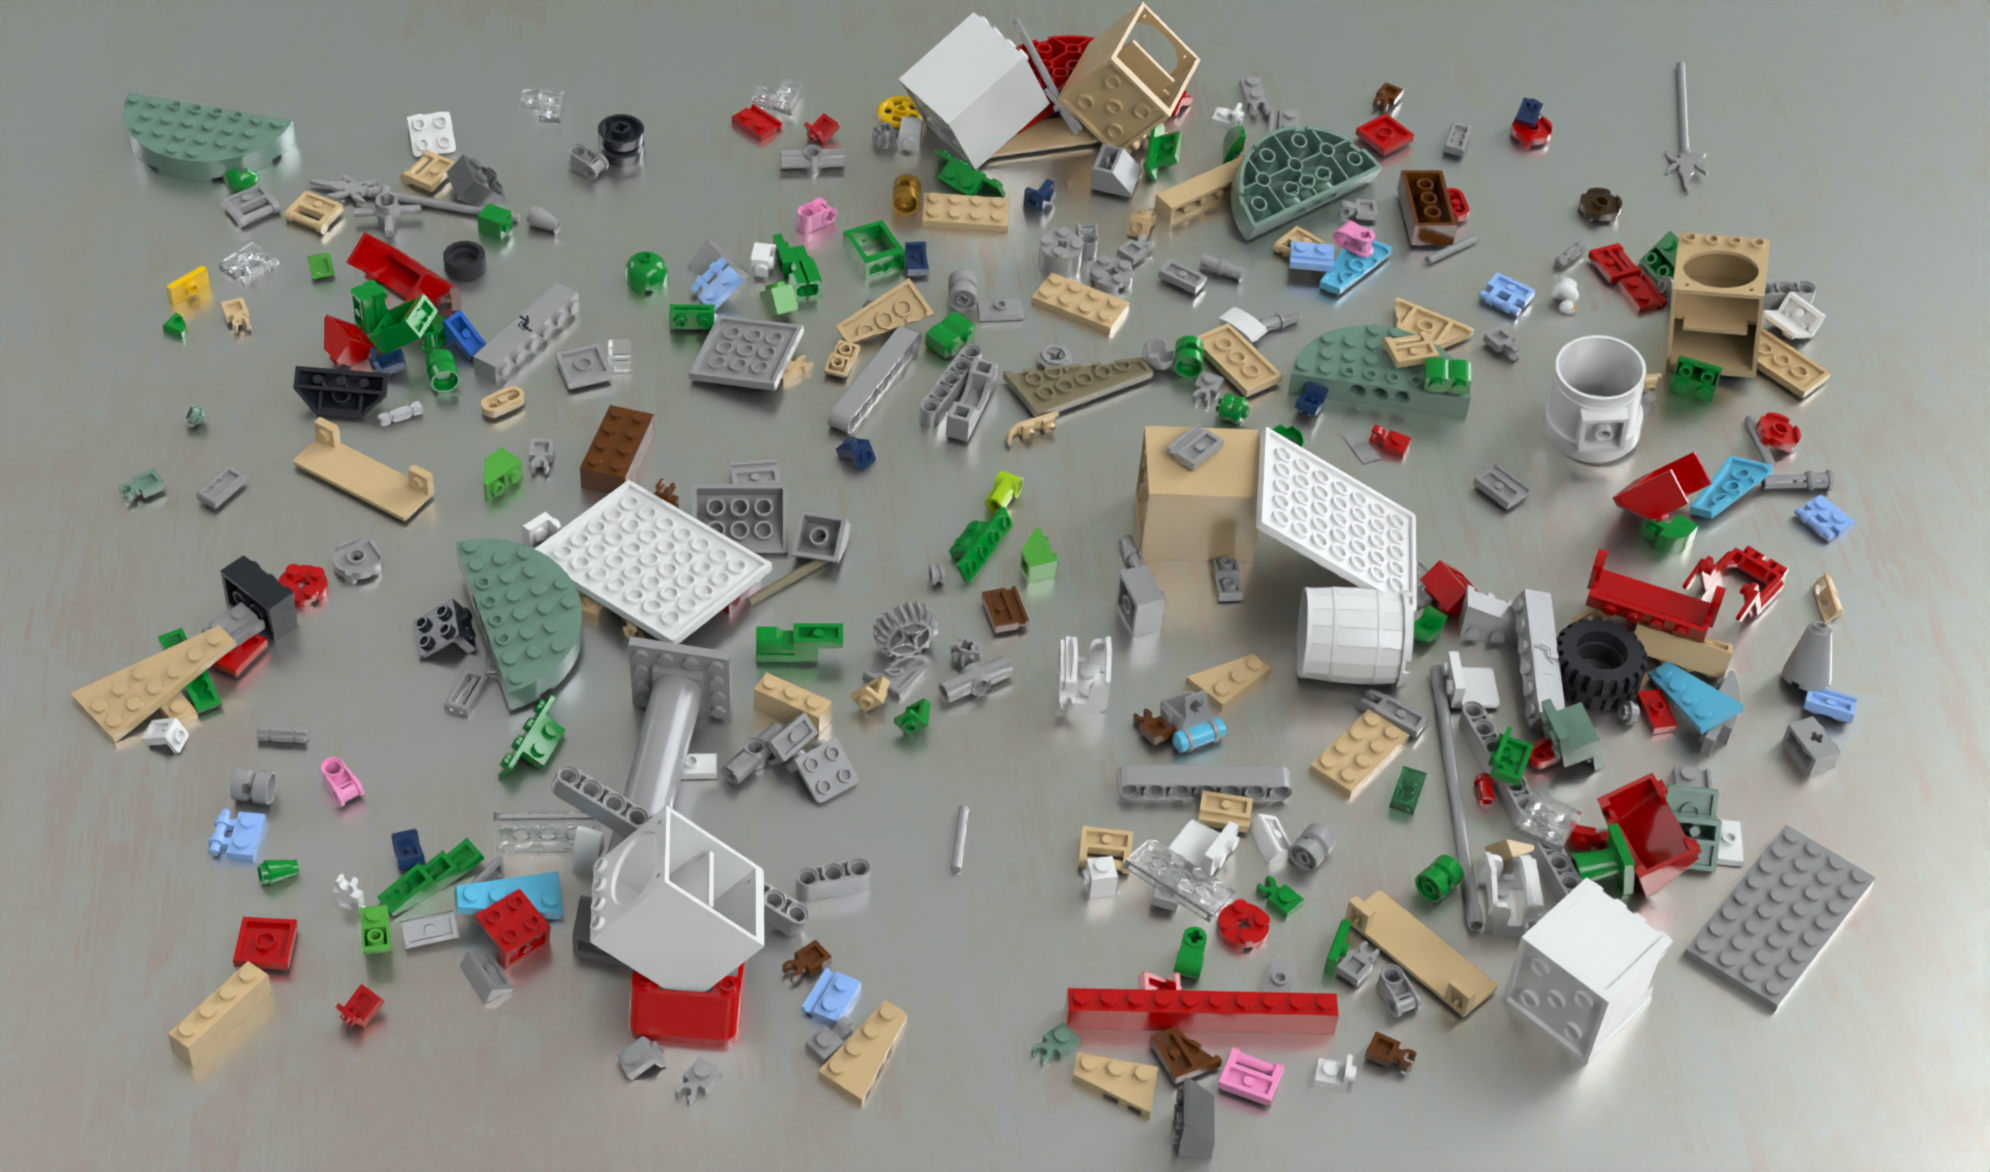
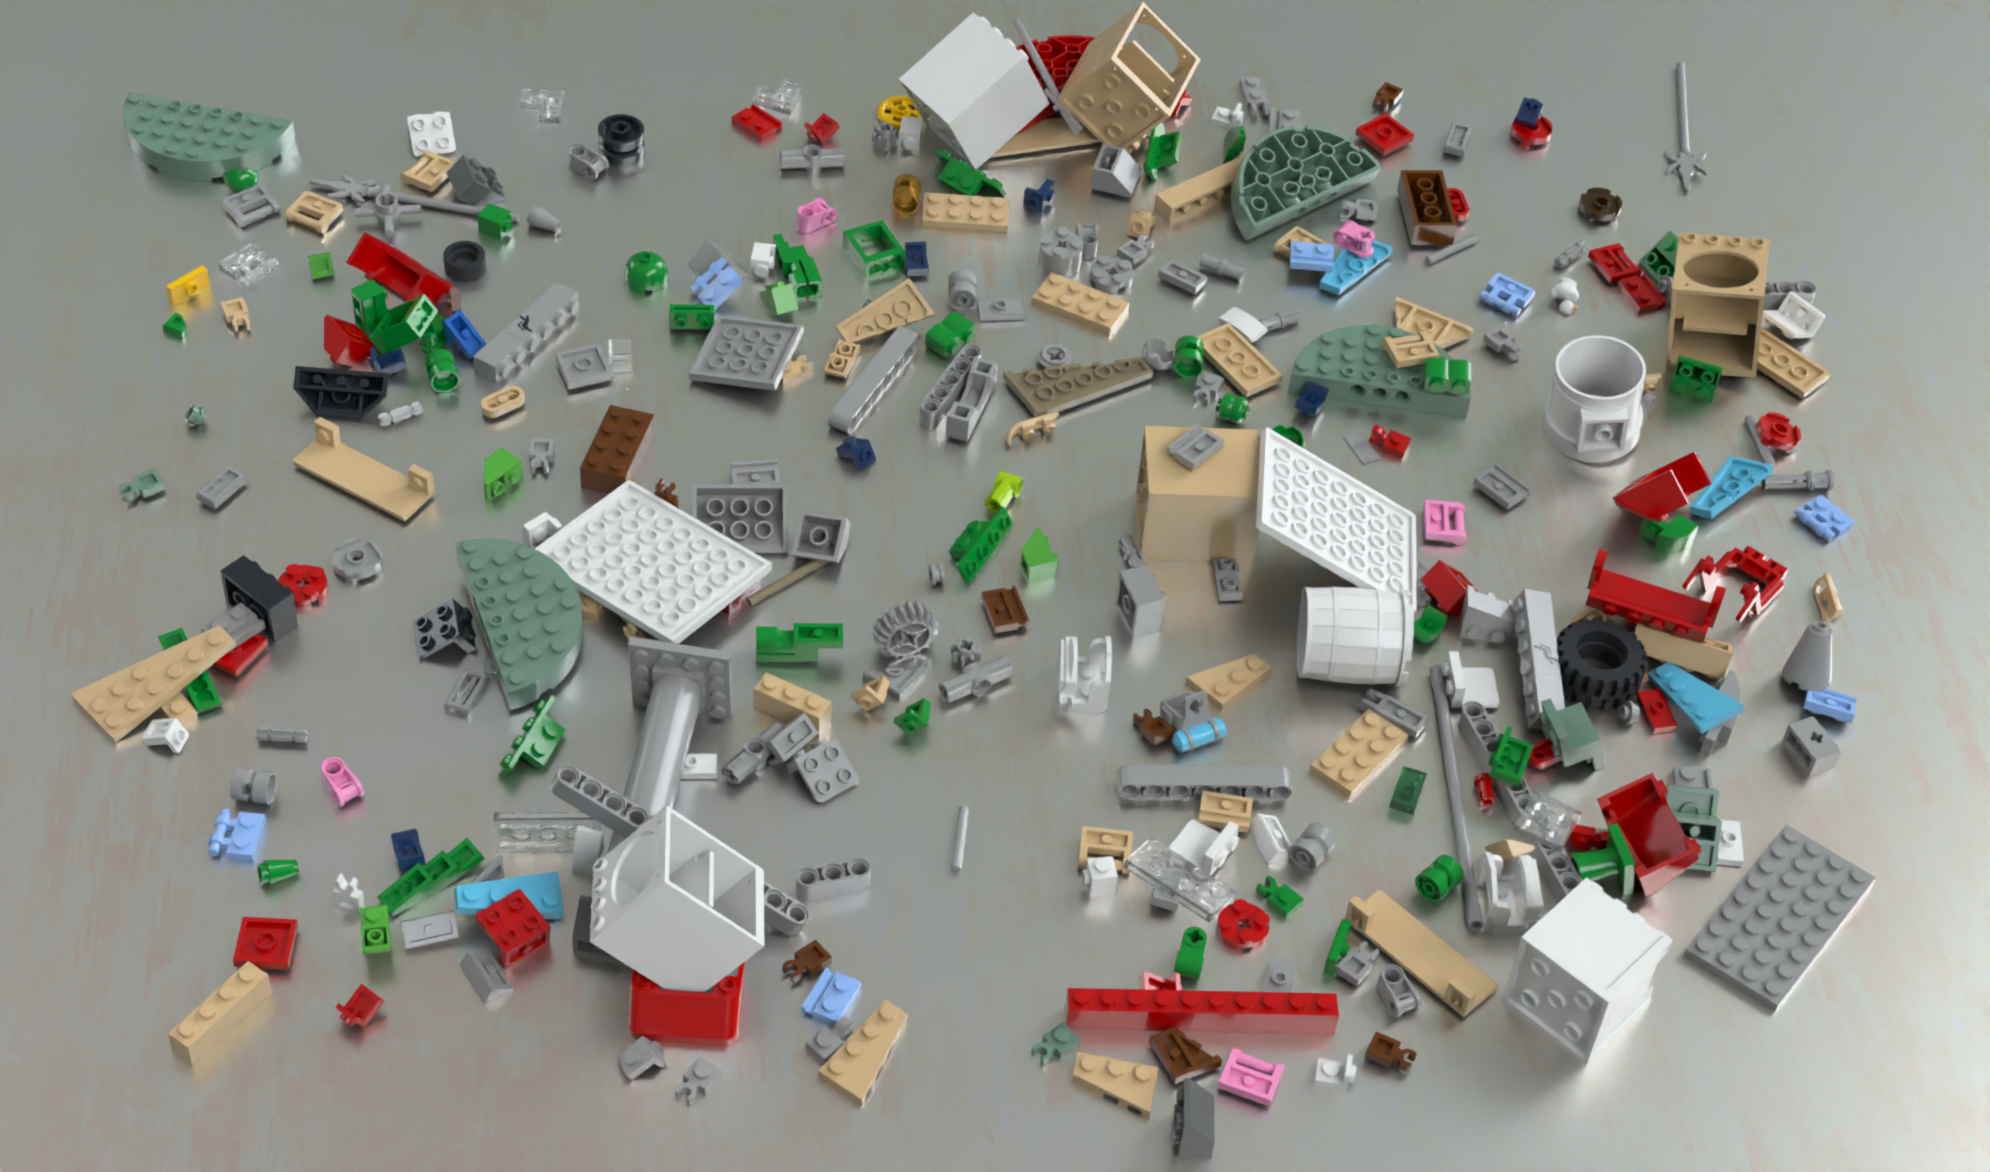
(1437, 521): none -> bright pink plate

